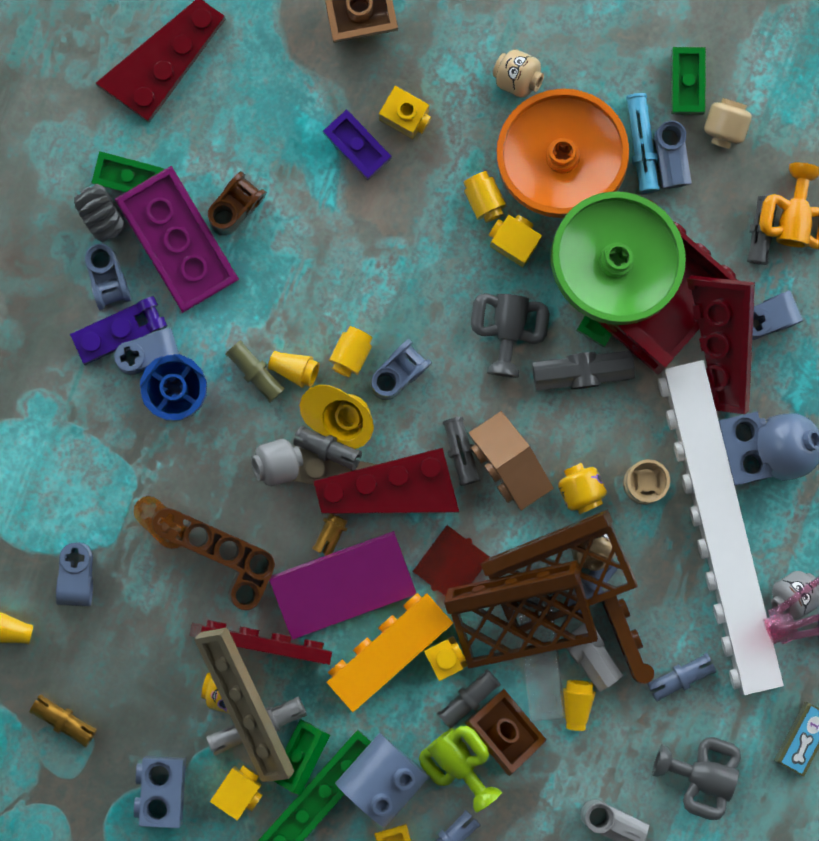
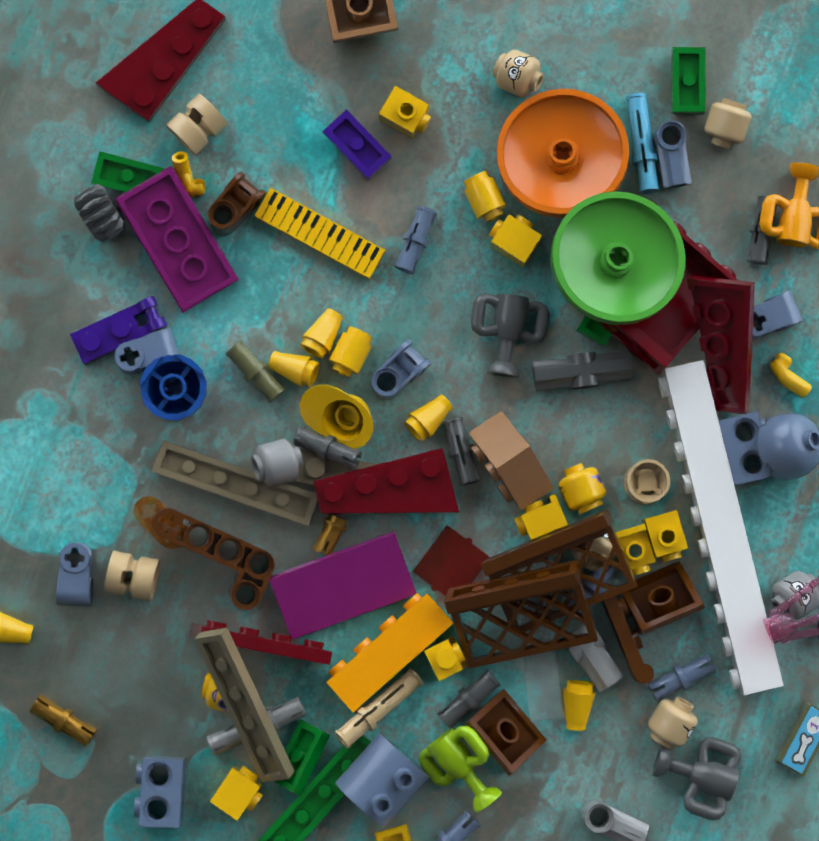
(106, 278): sand blue piece -> none
(143, 580): none -> tan wheel
(182, 167): none -> yellow arm
(185, 125): none -> tan wheel
(234, 483): none -> dark tan plate
(320, 233): none -> yellow tile
(321, 335): none -> yellow cone
(367, 717): none -> tan pin
(415, 240): none -> sand blue pin
(427, 418): none -> yellow cone
(541, 518): none -> yellow brick
(638, 536): none -> yellow brick
(662, 598): none -> reddish brown slope
(666, 535): none -> yellow brick
(672, 722): none -> tan head
(786, 377): none -> yellow arm

